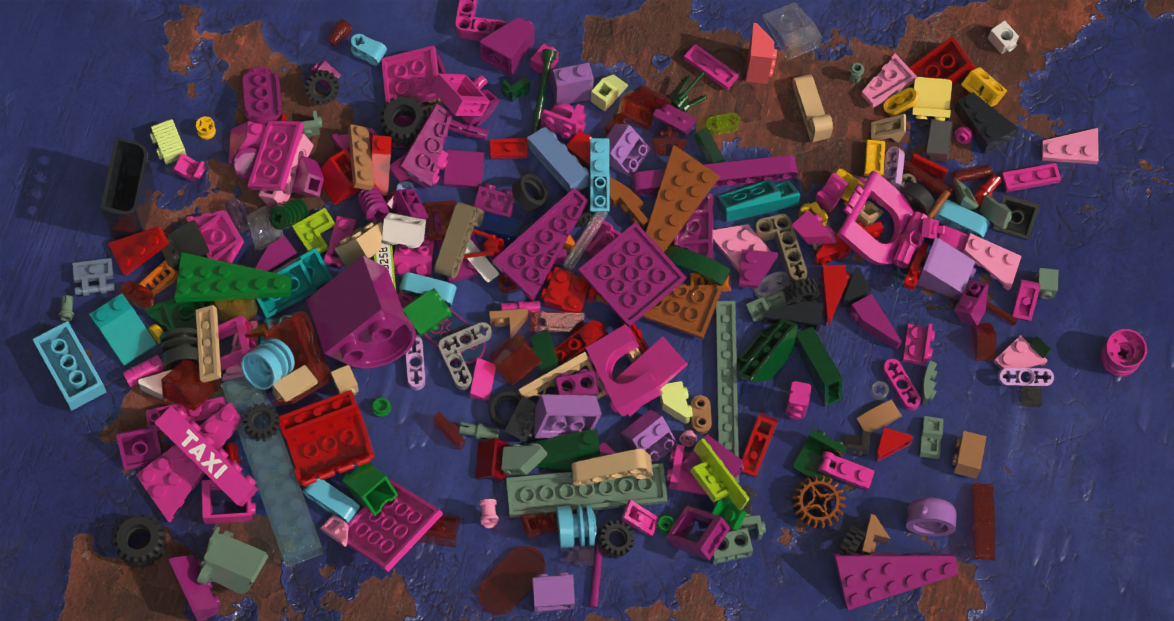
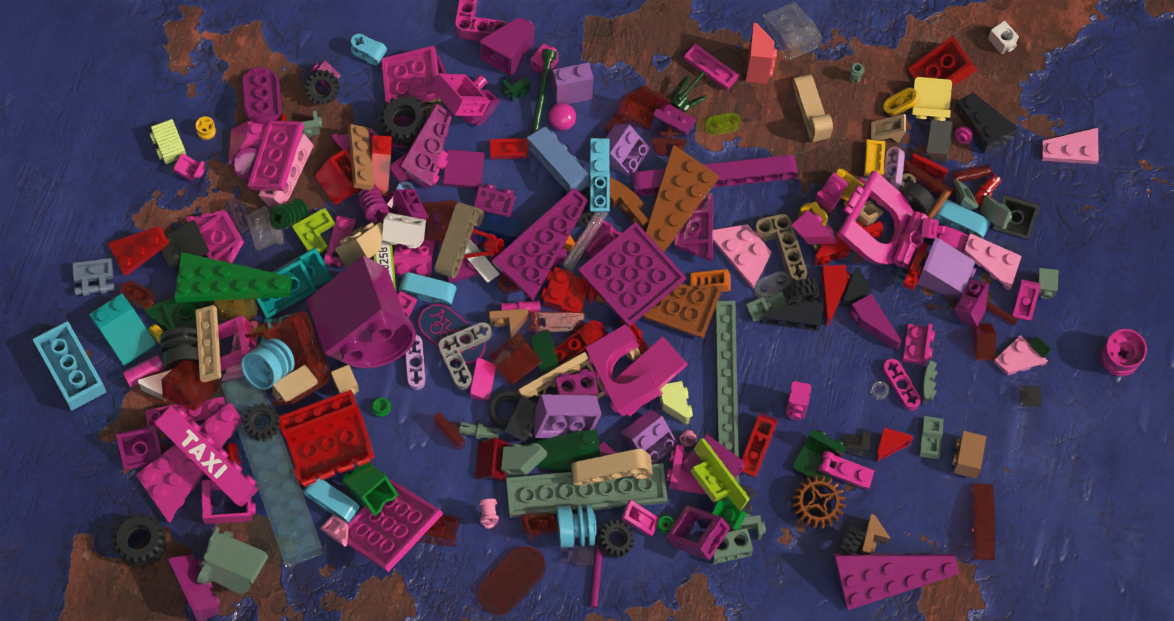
(66, 308): sand green pin -> none
(127, 189): black piece -> none
(169, 279): orange slope -> none
(277, 255): magenta slope -> none
(308, 178): magenta slope -> none
(340, 32): clear red cone -> none
(427, 312): green piece -> none
(468, 130): magenta pin -> none
(523, 198): black tyre -> none
(553, 592): medium lavender slope -> none
(564, 126): dark pink bracket -> none
(580, 148): red slope -> none
(607, 91): yellowish green slope -> none
(698, 264): dark green slope -> none
(701, 413): medium nougat plate -> none
(708, 147): clear green axle -> none
(754, 267): magenta wing -> none
(758, 199): teal slope -> none
(767, 352): dark green wedge -> none
(819, 366): dark green slope -> none
(879, 416): medium nougat slope -> none
(891, 80): bright pink wing -> none
(931, 517): medium lavender piece -> none
(984, 86): yellow brick -> none
(1031, 177): dark pink plate -> none
(1039, 371): lavender beam -> none

